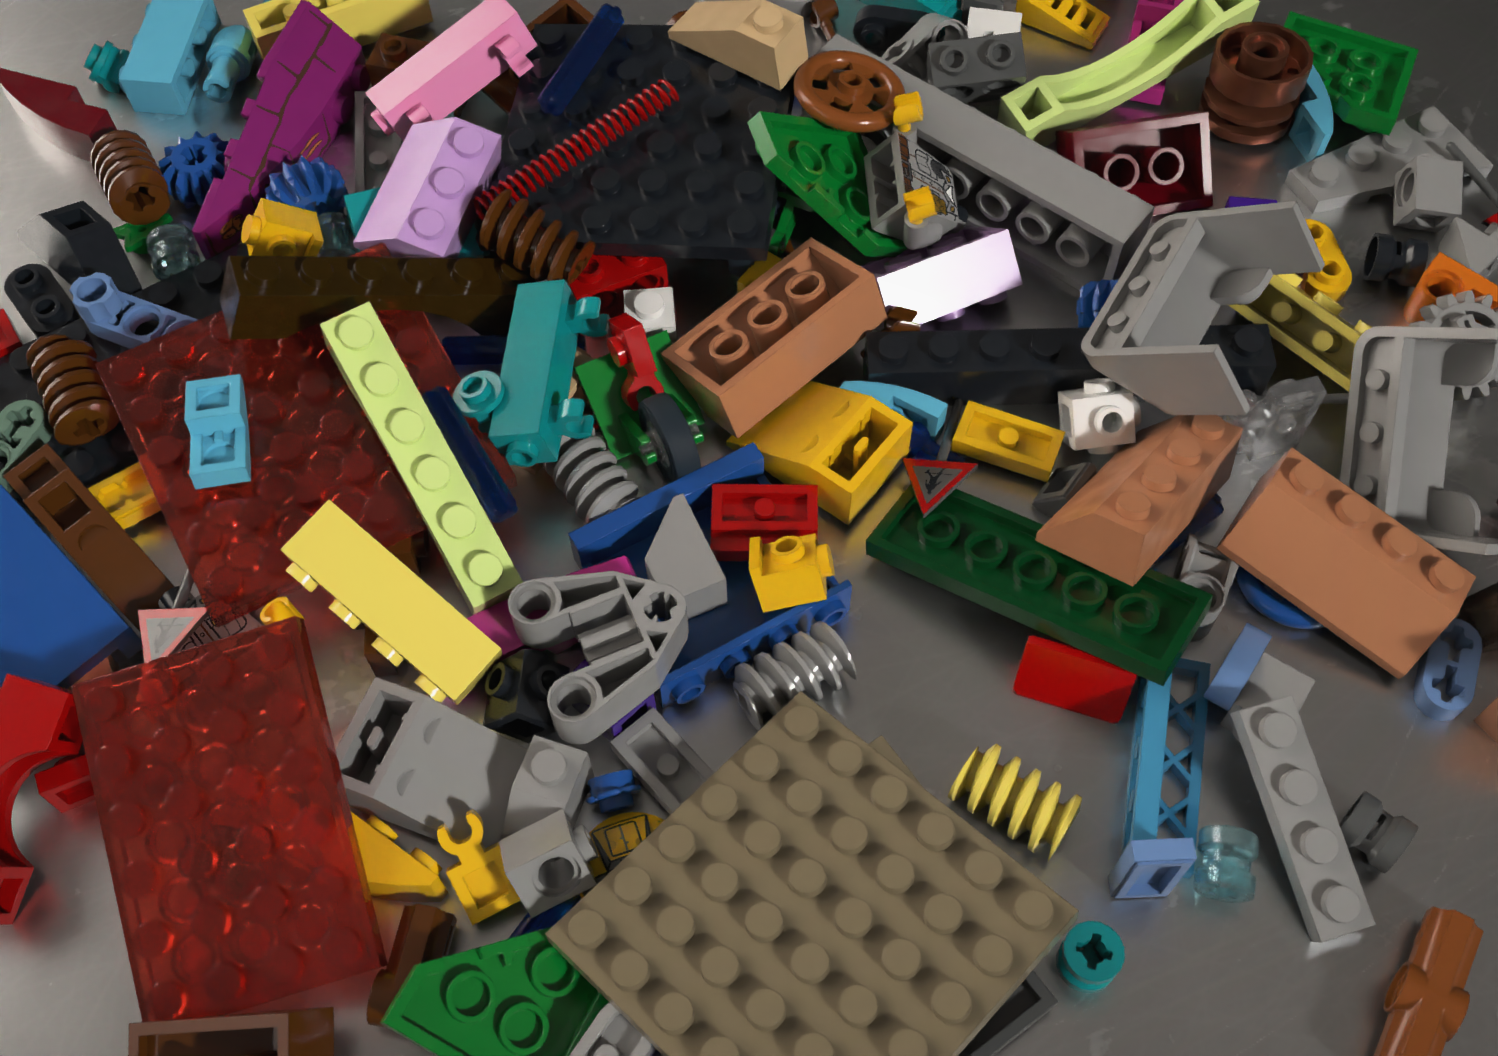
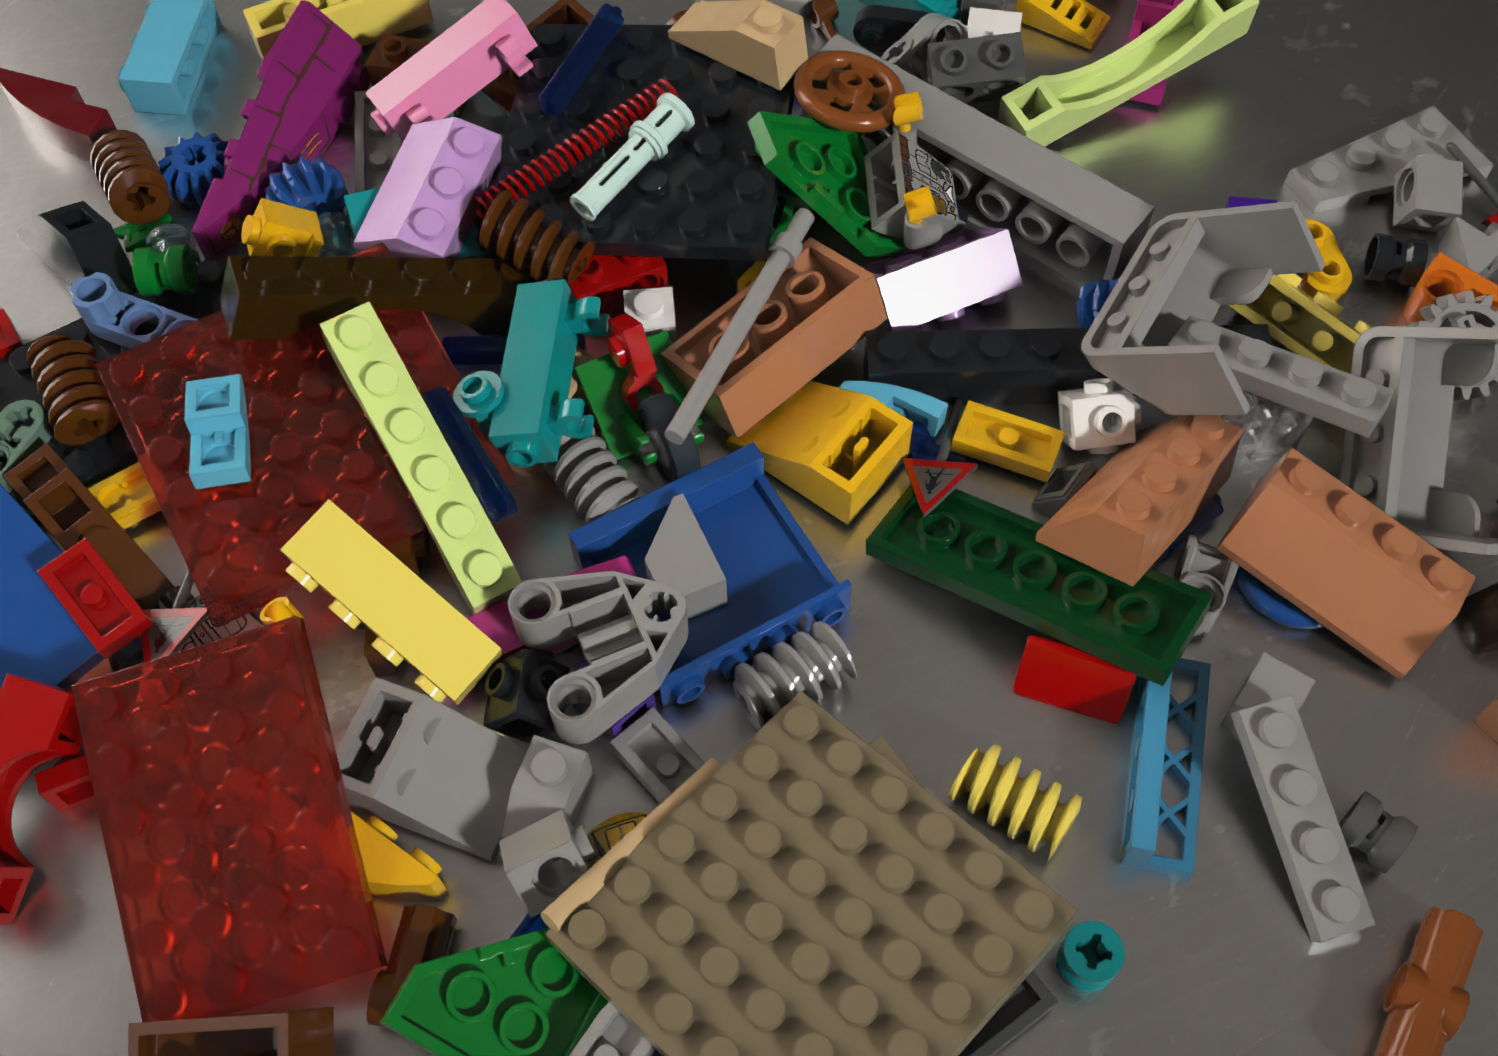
(39, 299): black plate -> none
(95, 598): none -> red plate
(105, 65): teal plate -> none
(165, 270): none -> green wheel
(229, 61): medium azure arm -> none
(479, 874): yellow plate -> none
(590, 883): none -> tan bar
(613, 791): blue plate -> none
(646, 142): none -> light aqua pin
(761, 511): red plate -> none
(782, 255): none -> light grey bar
(789, 571): yellow brick -> none
(899, 320): reddish brown hand -> none
(1151, 867): medium blue tile -> none
(1152, 157): dark red slope -> none
(1226, 863): clear light blue wheel -> none
(1237, 666): medium blue beam -> none
(1255, 82): copper wheel -> none
(1293, 379): none -> light grey plate
(1313, 118): medium azure slope -> none
(1360, 71): green plate -> none
(1460, 672): medium blue beam -> none

